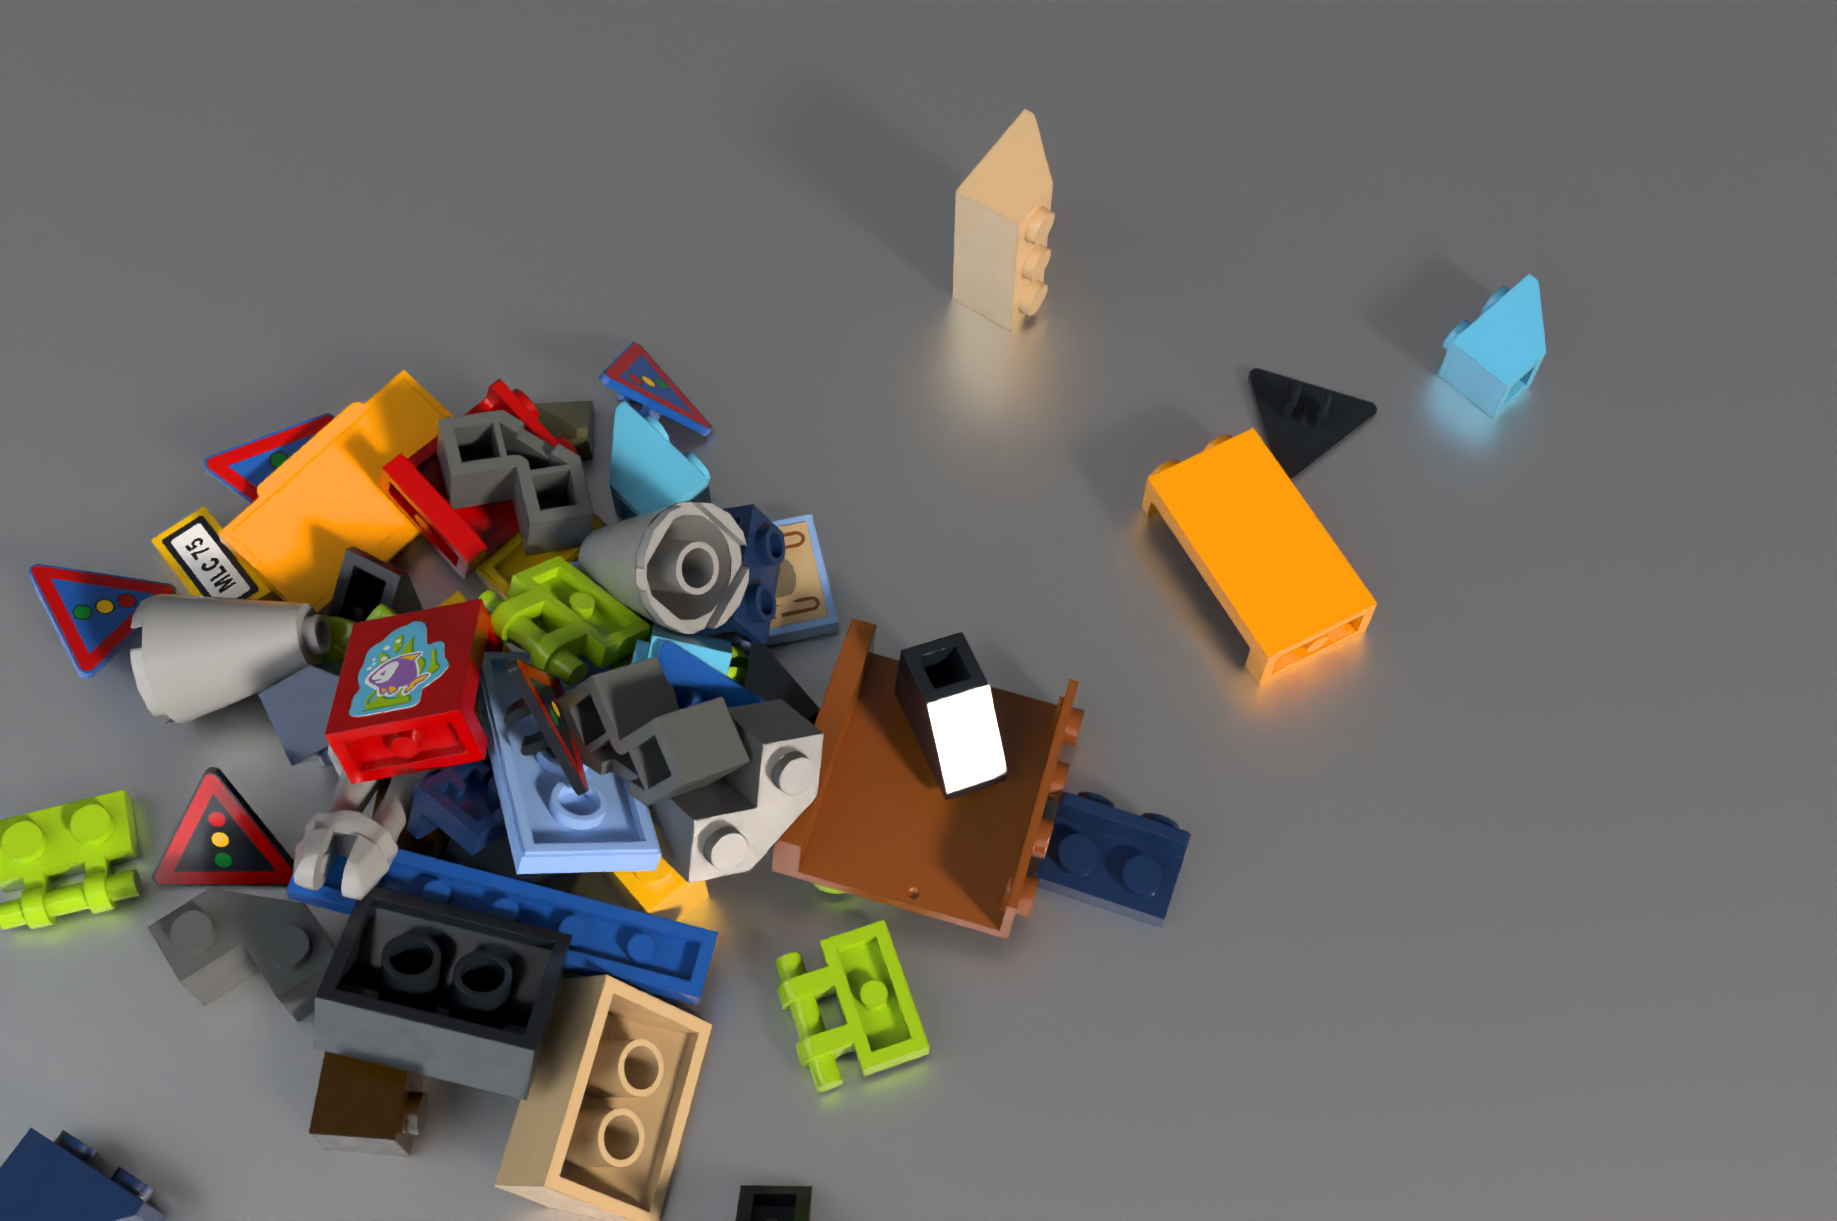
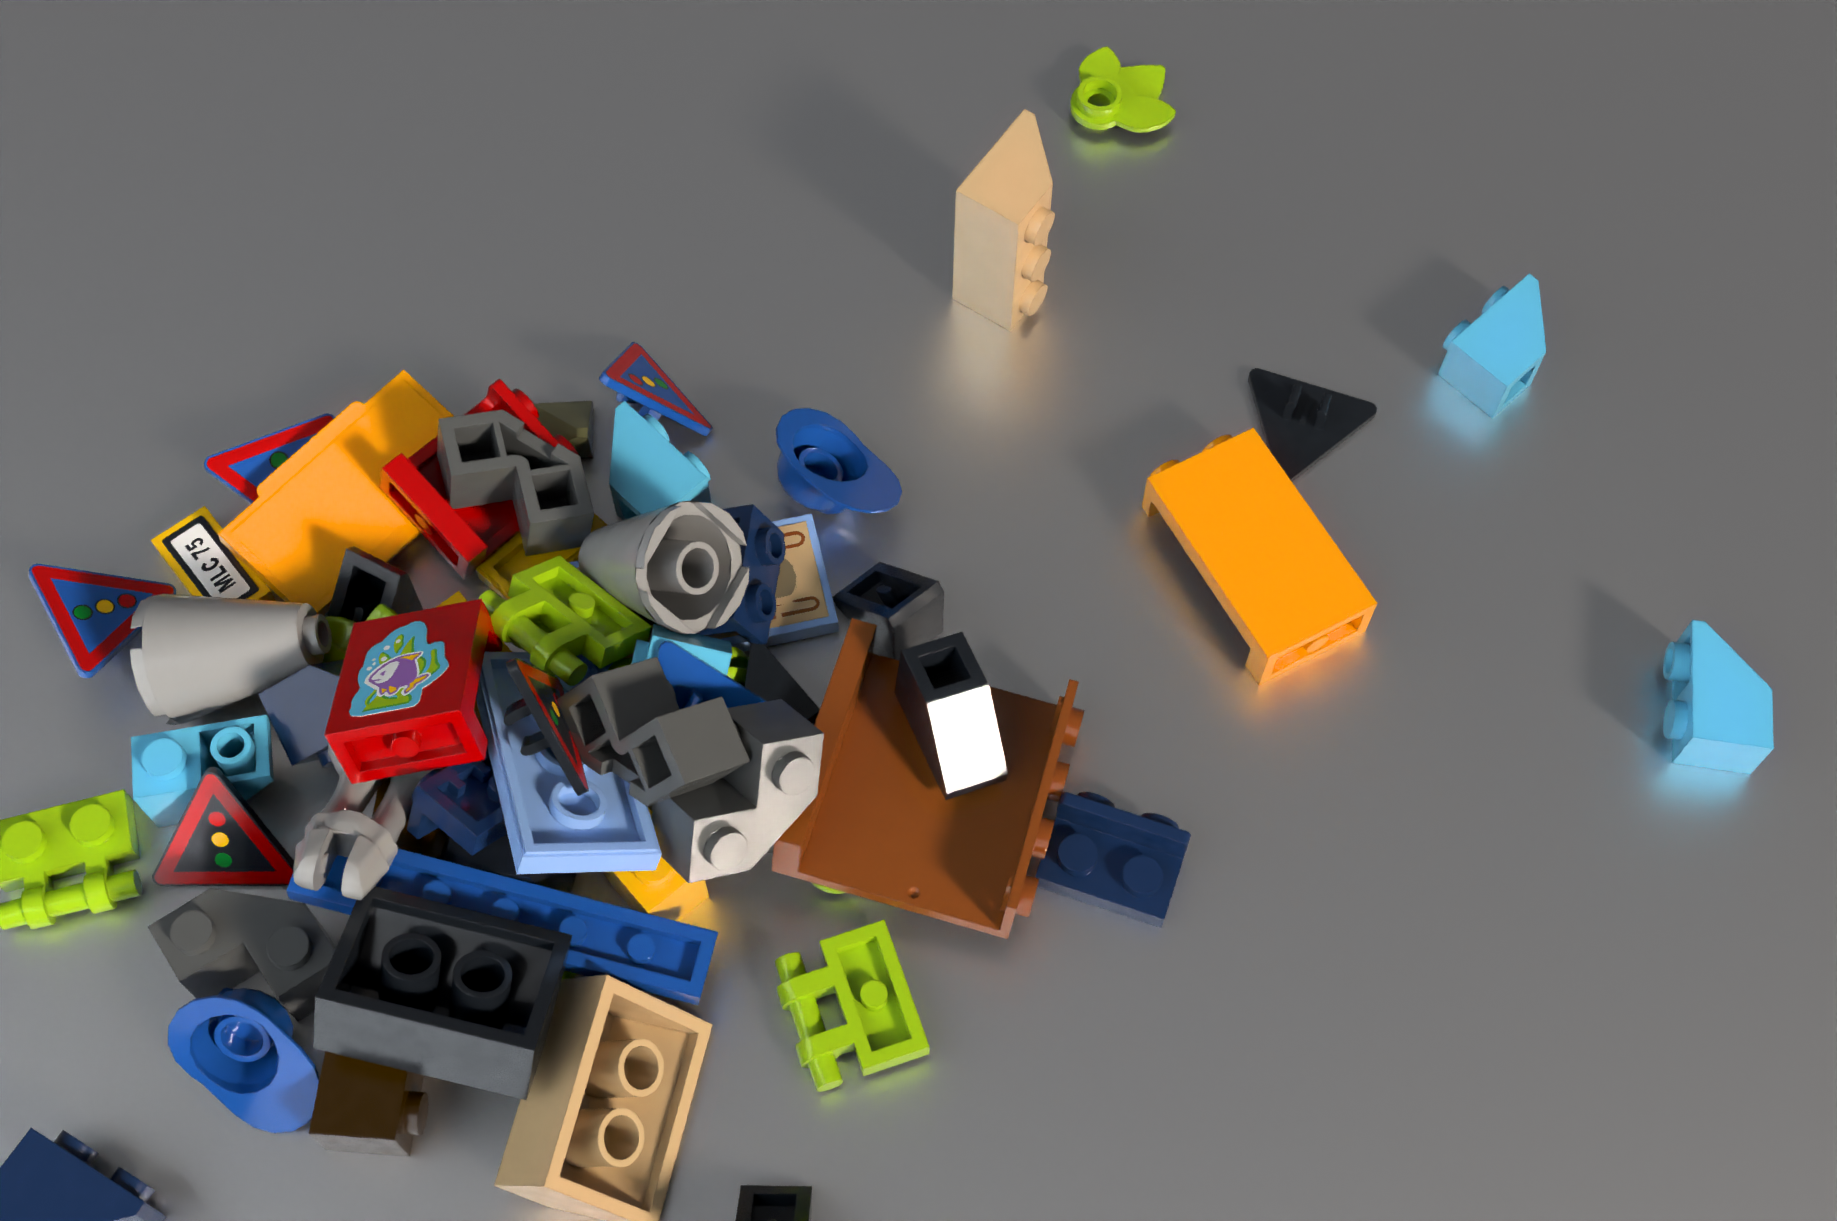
(173, 762): none -> medium azure slope
(246, 1057): none -> blue piece
(830, 467): none -> blue piece
(899, 602): none -> black slope
(1119, 95): none -> lime plate
(1717, 706): none -> medium azure slope

